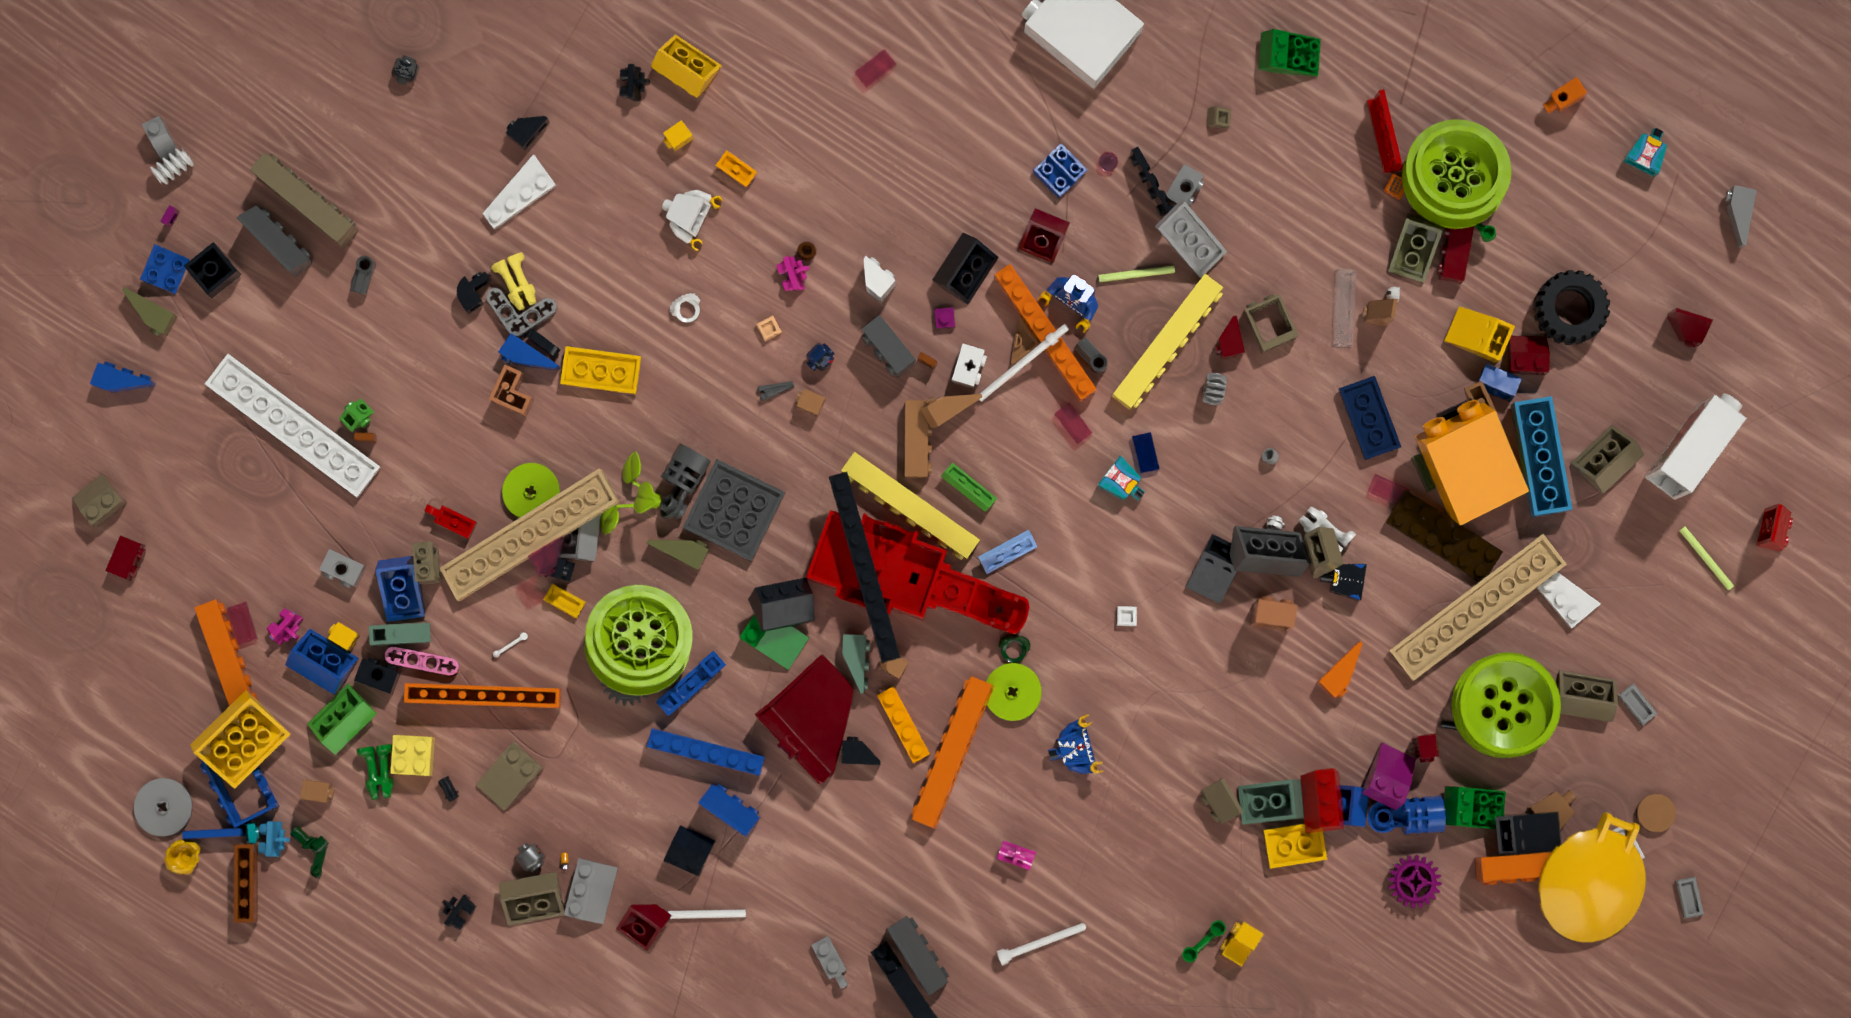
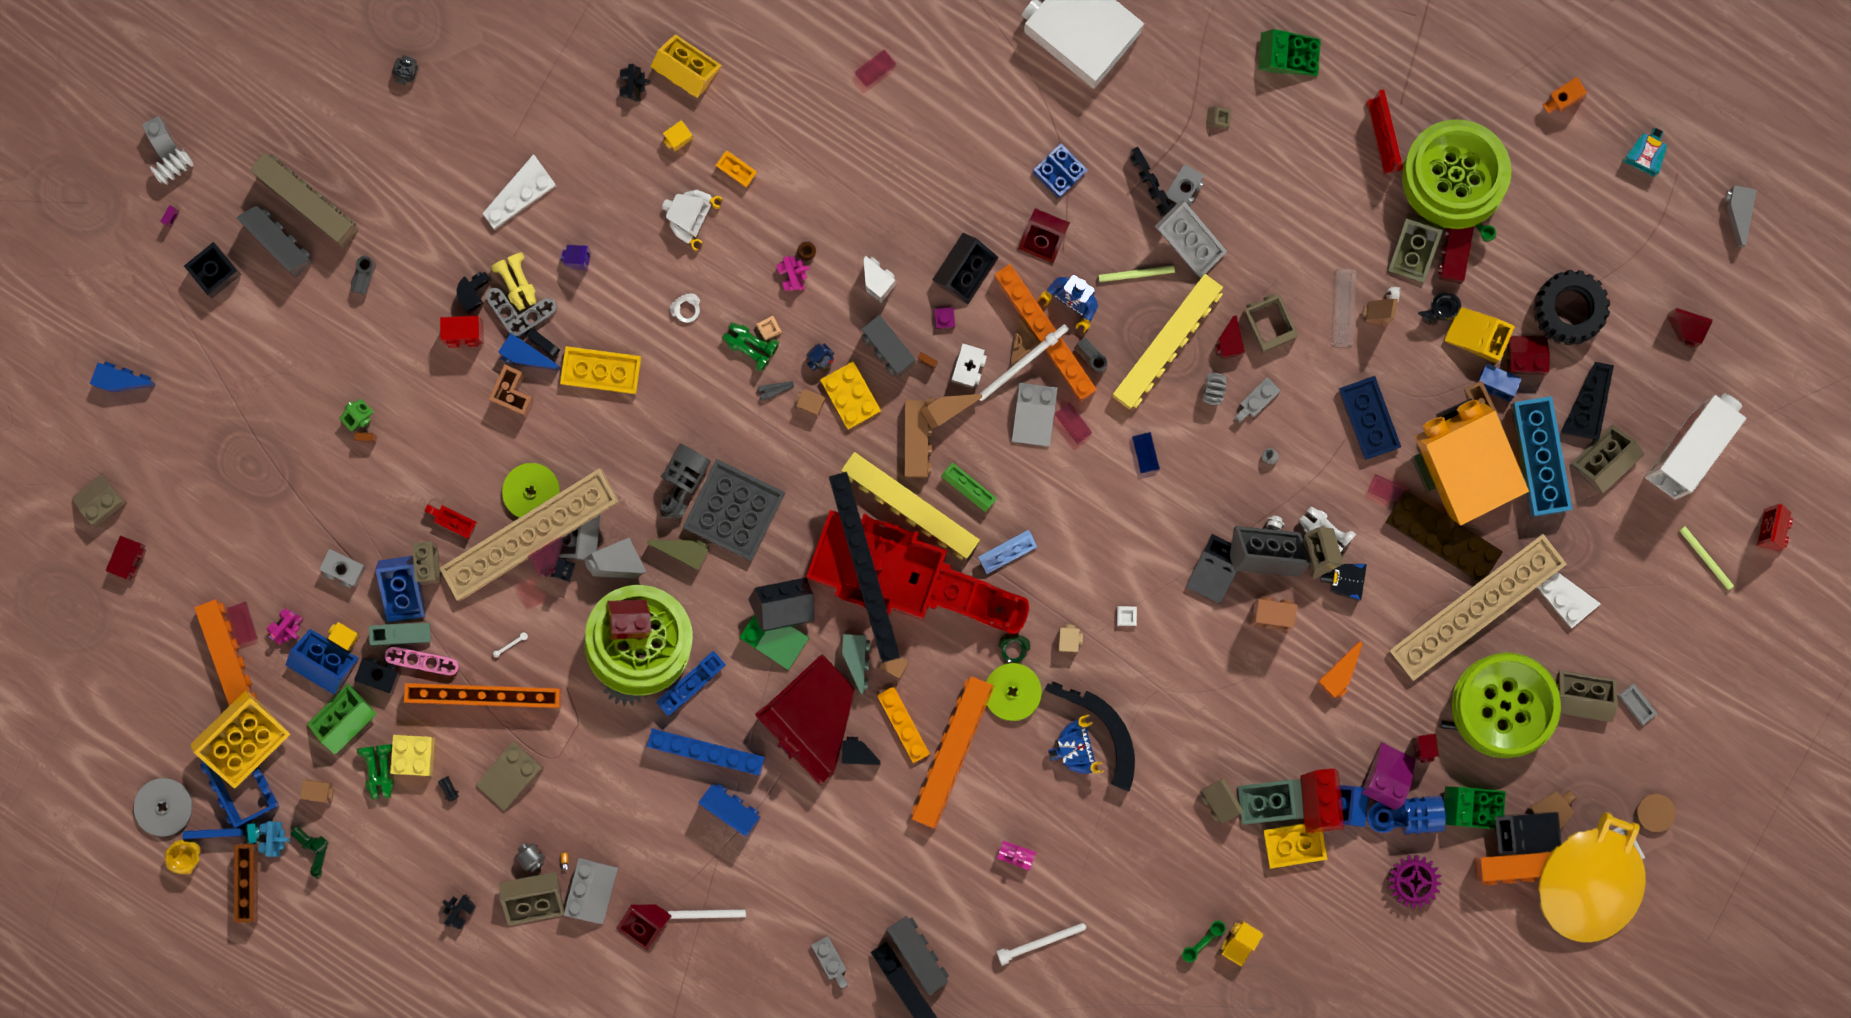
(153, 315): olive slope -> none
(164, 269): blue hinge -> none
(292, 425): white plate -> none
(461, 331): none -> red brick
(525, 130): black slope -> none
(564, 601): yellow tile -> none
(576, 257): none -> dark purple slope
(616, 561): none -> light grey slope
(628, 619): none -> dark red slope
(644, 499): lime plant -> none
(689, 850): black slope -> none
(744, 336): none -> green piece
(850, 395): none -> yellow plate
(1034, 414): none -> light grey slope
(1069, 639): none -> tan brick
(1108, 161): clear pink tile -> none
(1120, 735): none -> black arch
(1121, 480): torso -> none
(1258, 399): none -> light grey plate
(1394, 186): orange tile -> none
(1443, 308): none -> black hair
(1590, 406): none -> black wing
(1689, 897): light grey tile -> none

